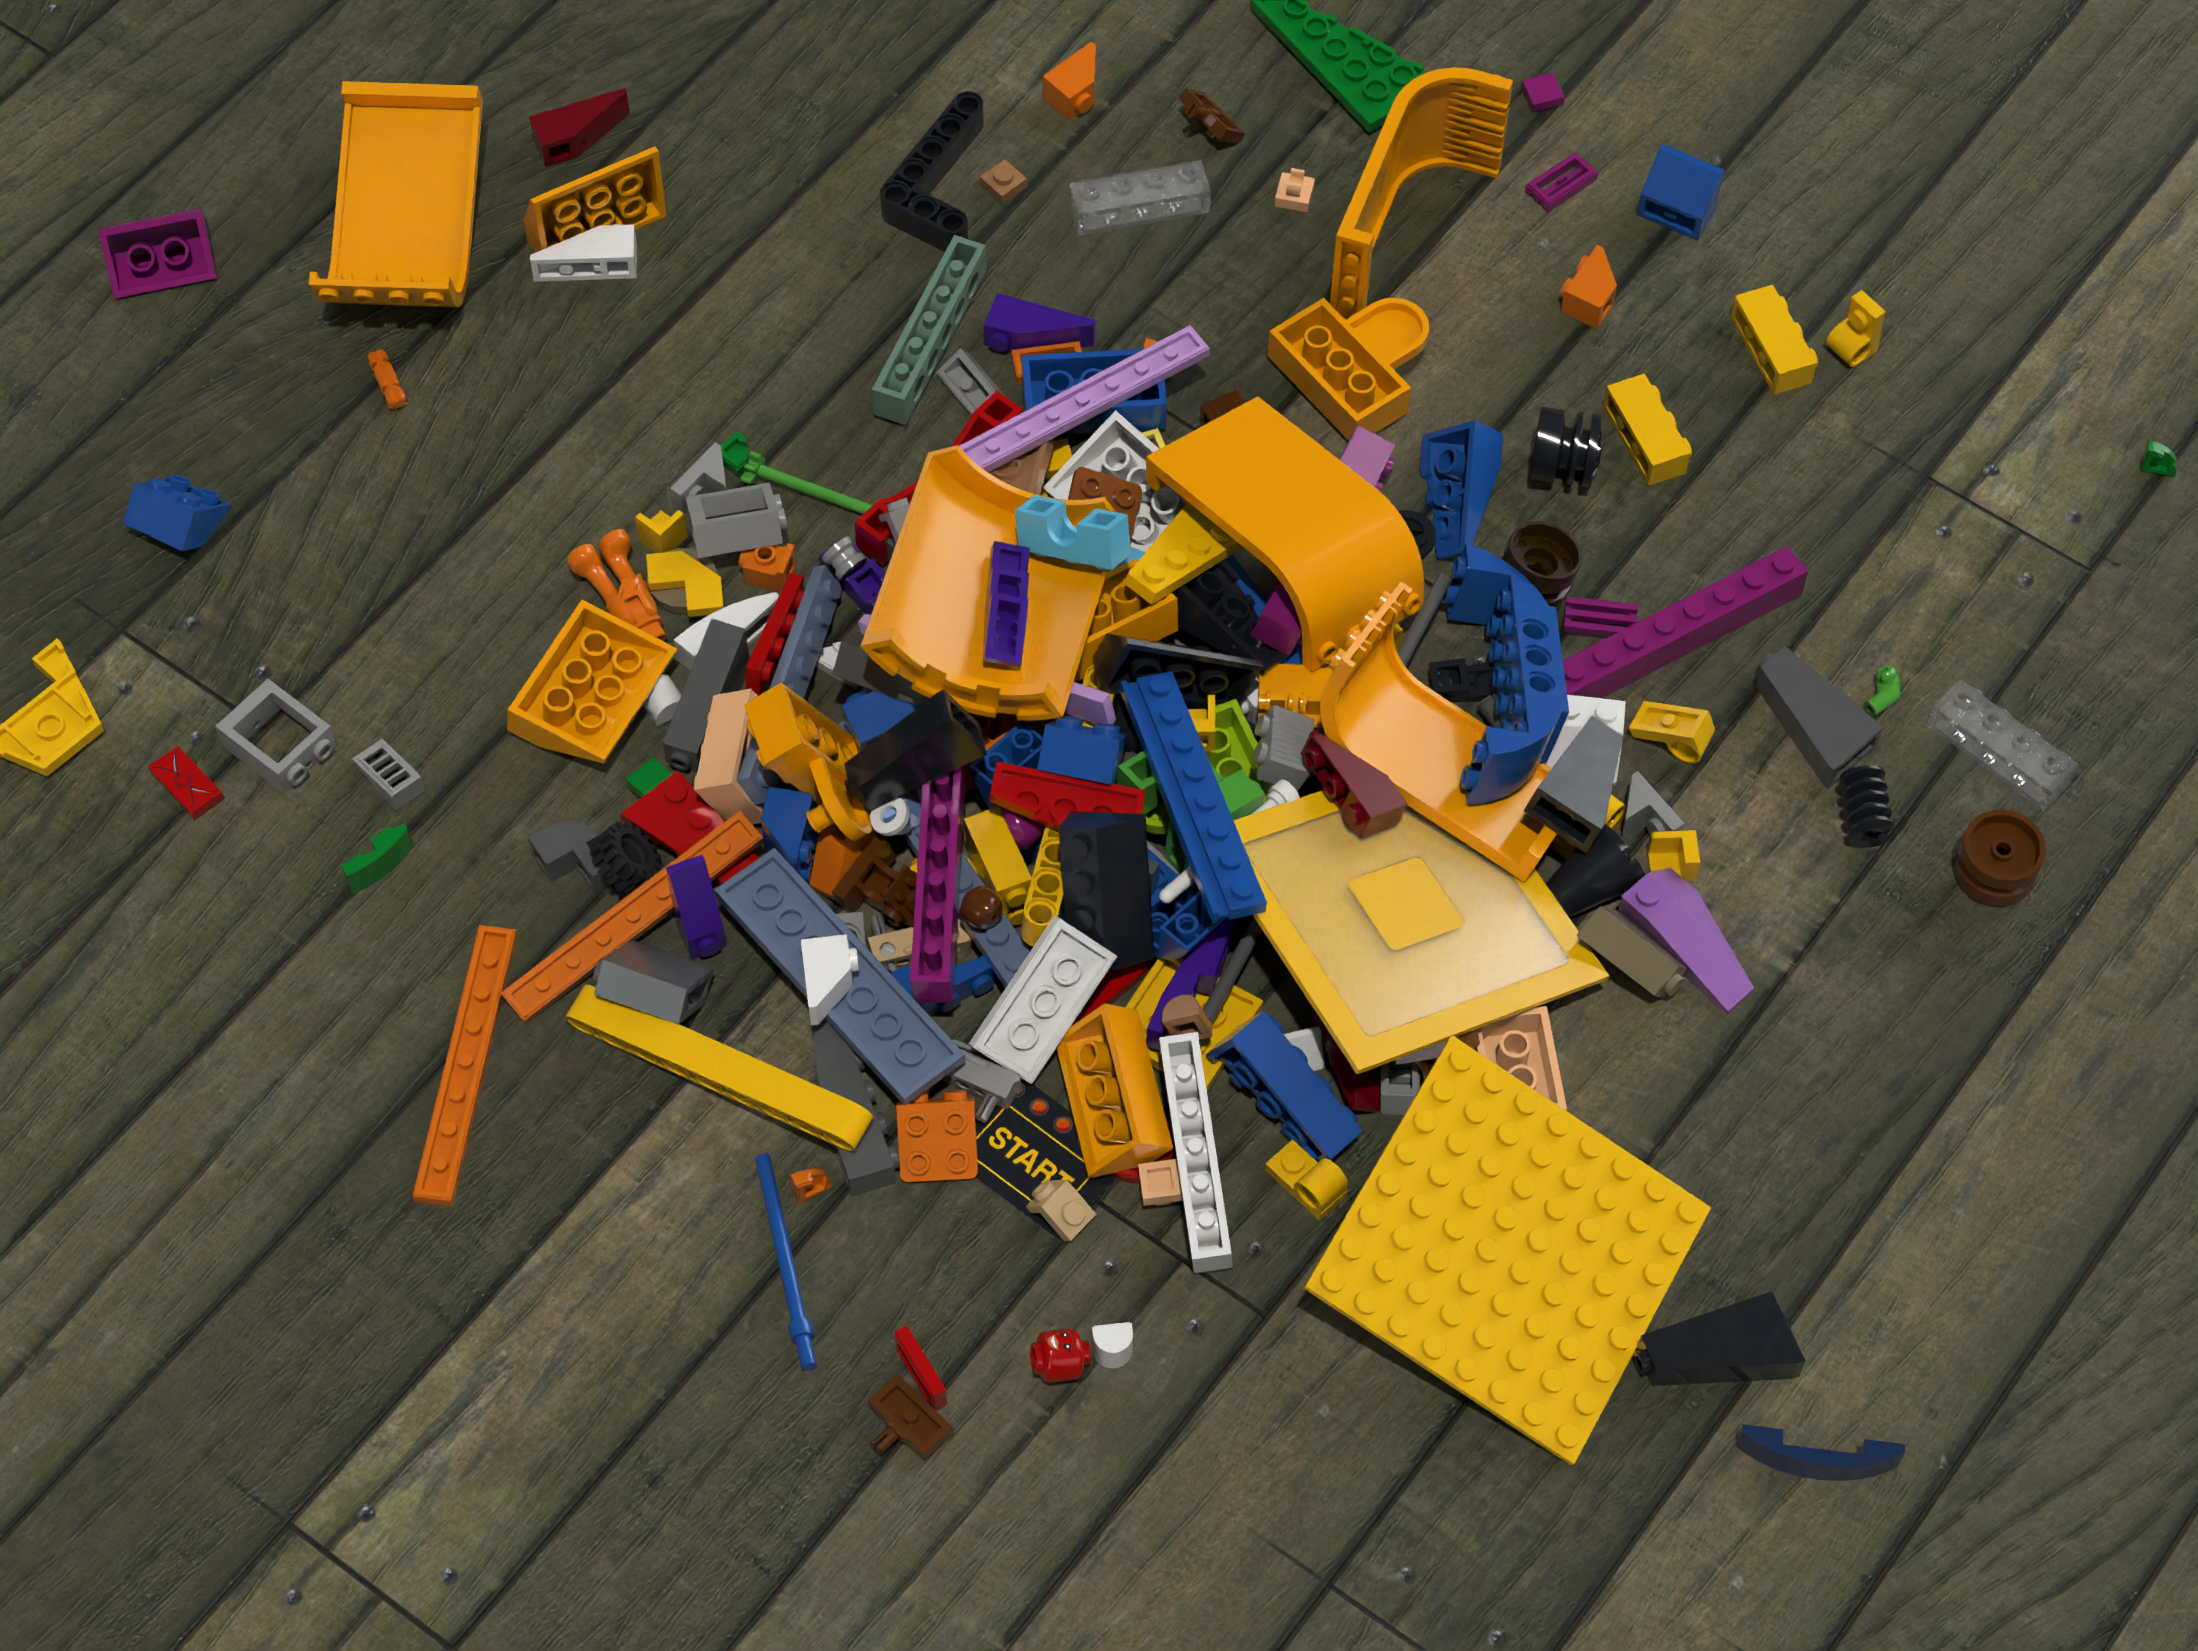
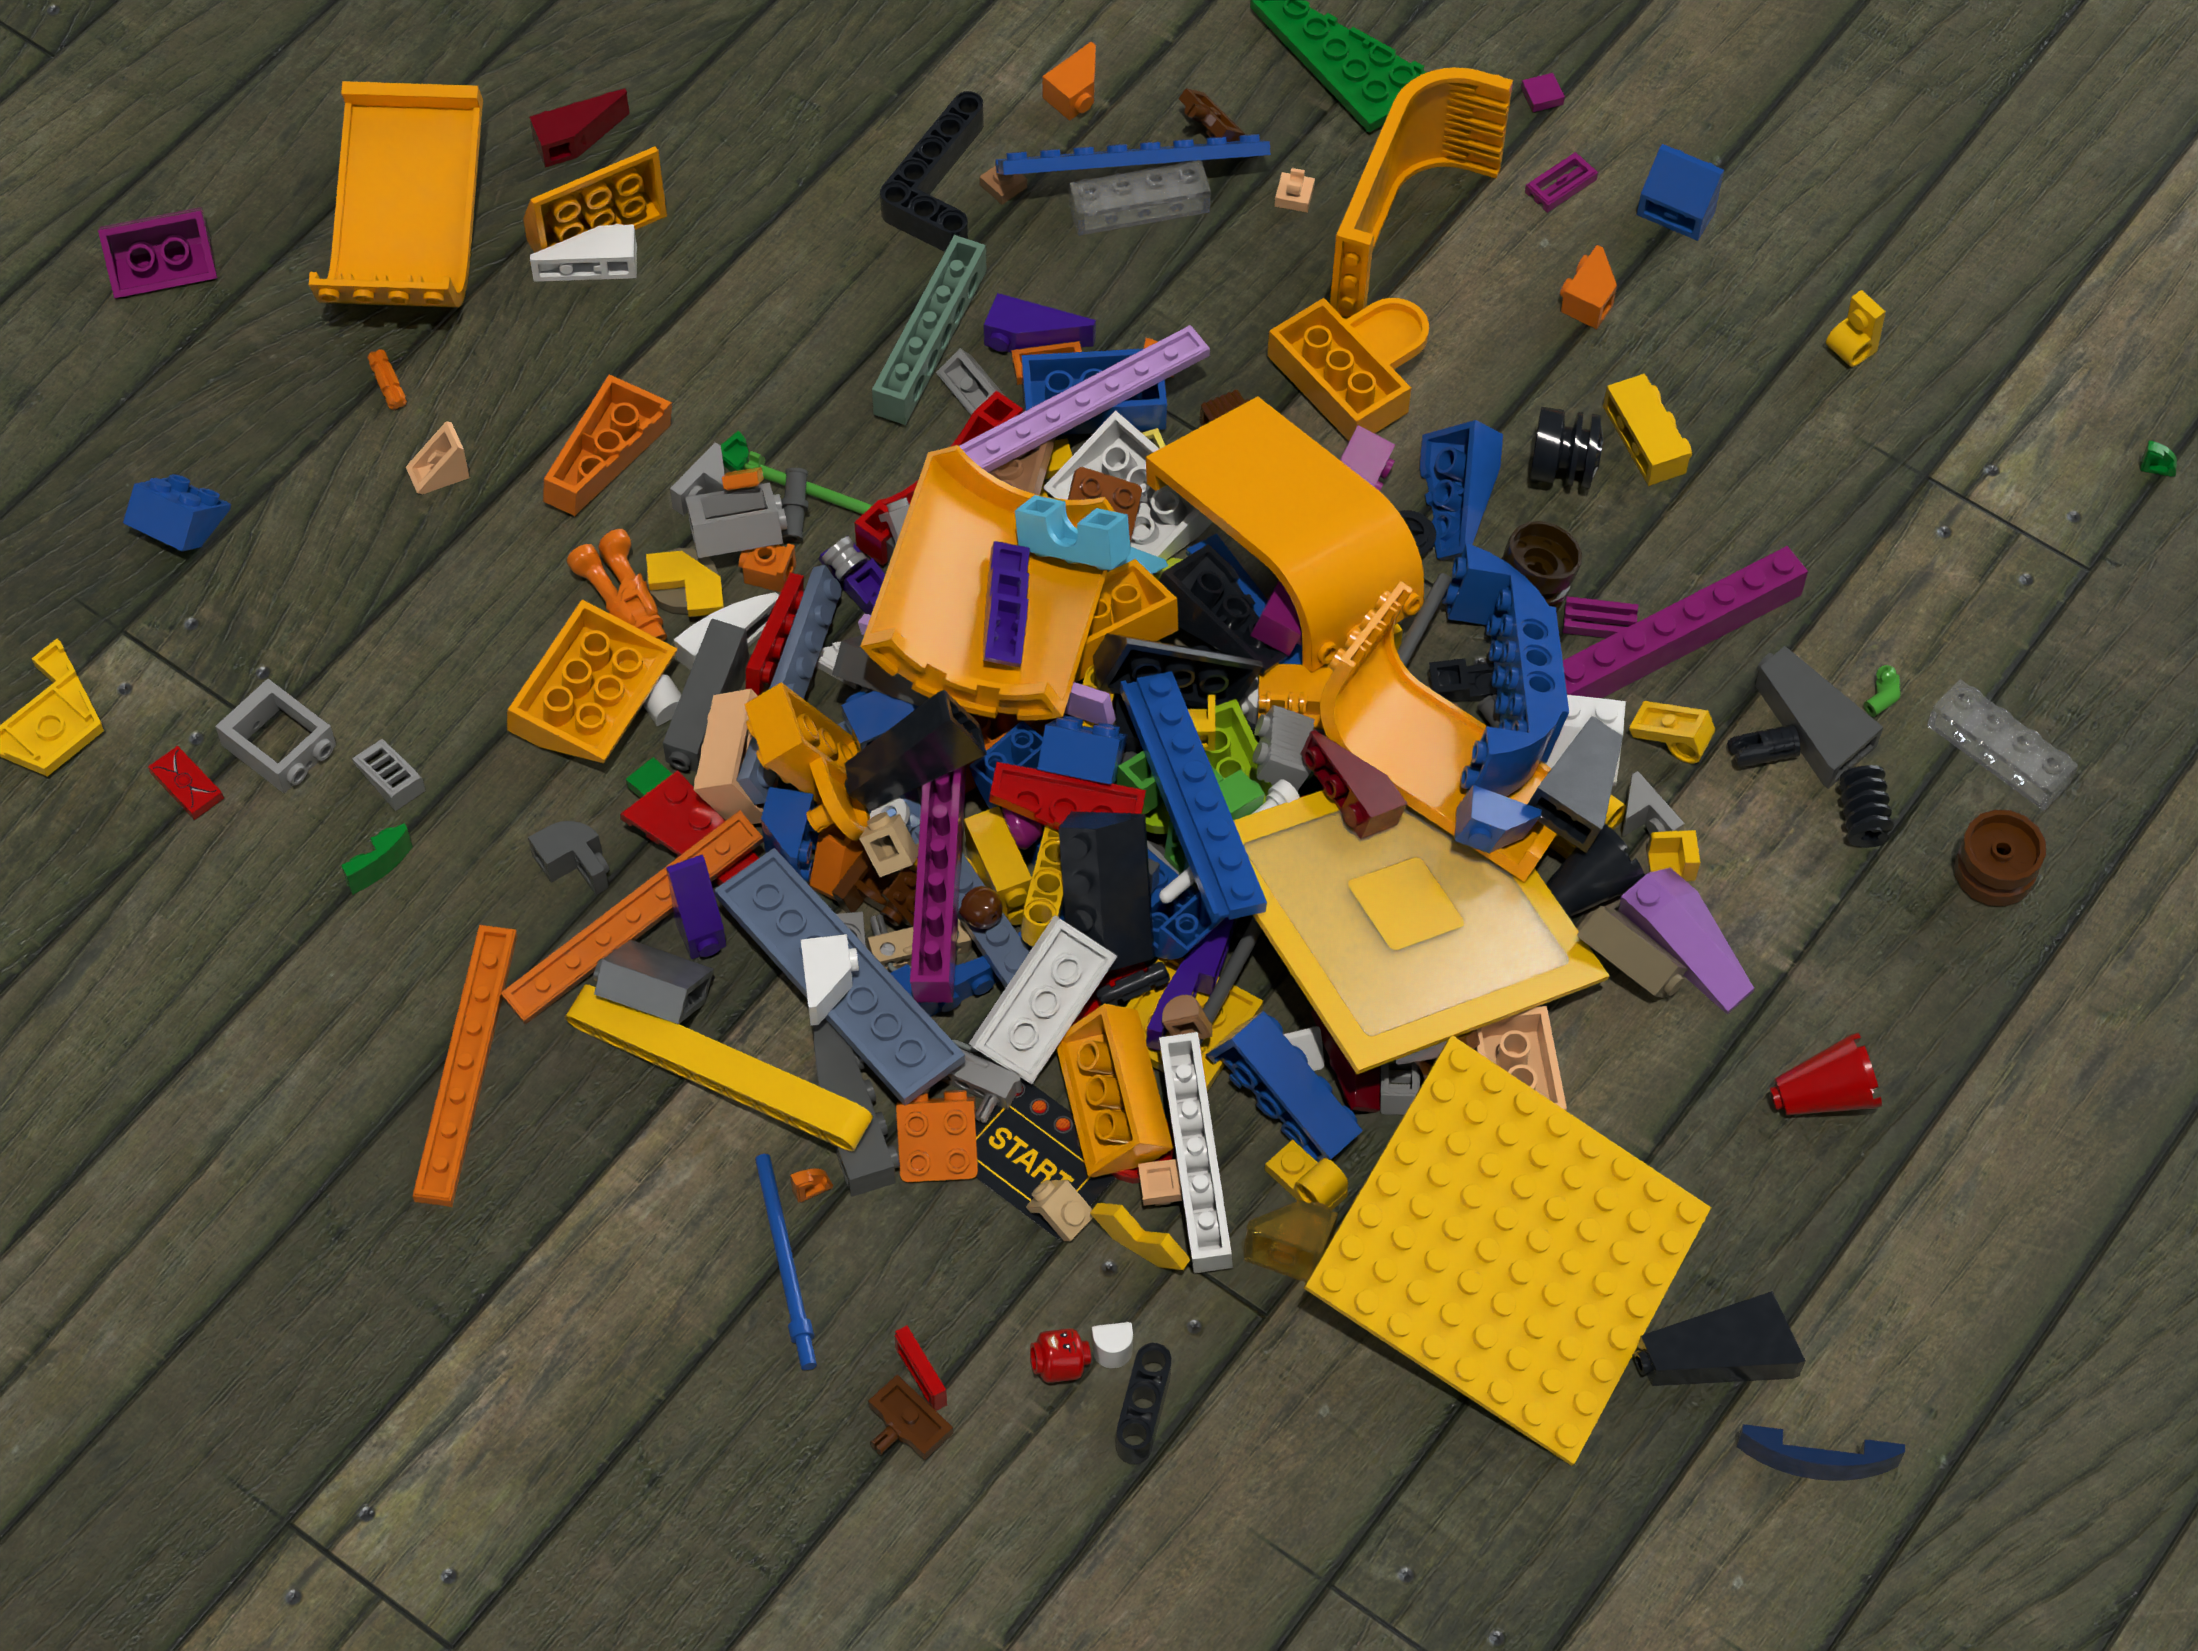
(439, 462): none -> light nougat slope
(606, 441): none -> orange wedge
(625, 856): black tyre -> none
(662, 531): yellow panel -> none
(742, 478): none -> orange tile
(794, 504): none -> dark grey pin
(885, 853): none -> tan brick
(1119, 155): none -> blue plate
(1133, 984): none -> black axle
(1139, 1420): none -> black beam
(1153, 1246): none -> yellow tile
(1180, 554): yellow wing -> none
(1290, 1238): none -> clear yellow slope
(1492, 820): none -> slope
(1765, 746): none -> black hinge
(1774, 339): yellow brick -> none
(1829, 1081): none -> red cone

